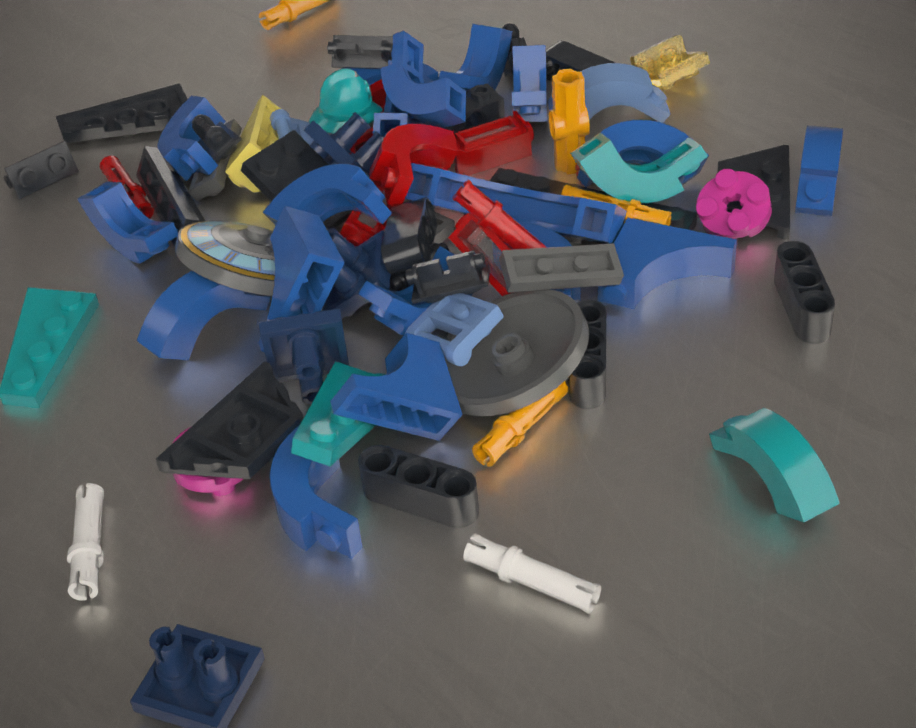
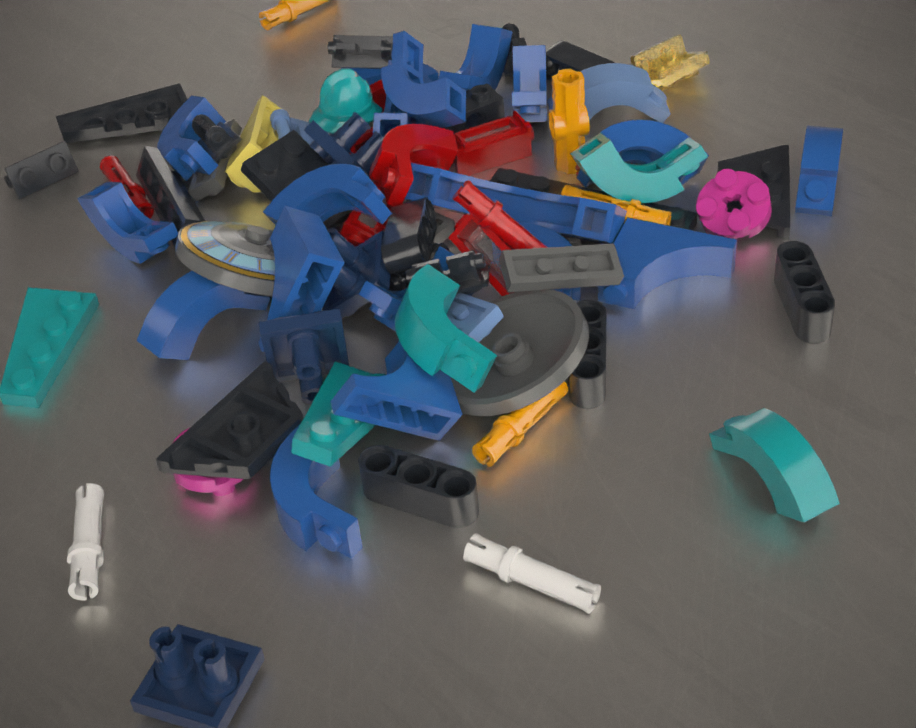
(430, 335): none -> teal arch

